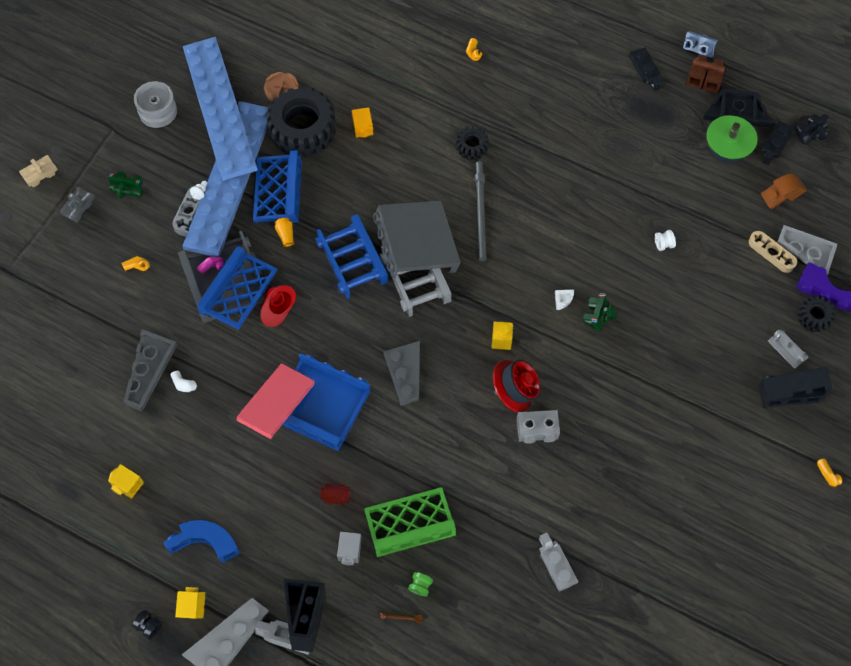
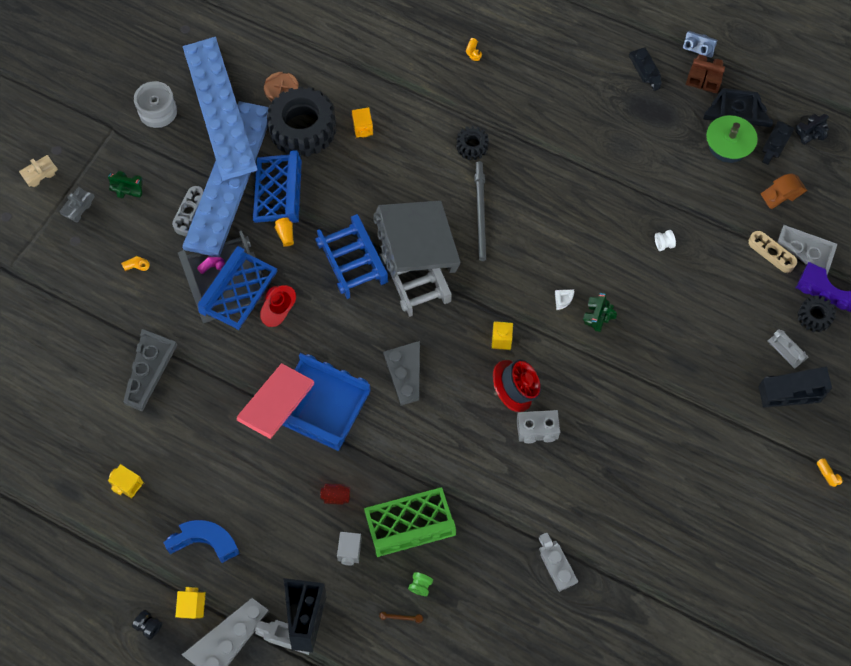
(183, 384): white arm -> none
(198, 191): white hair -> none

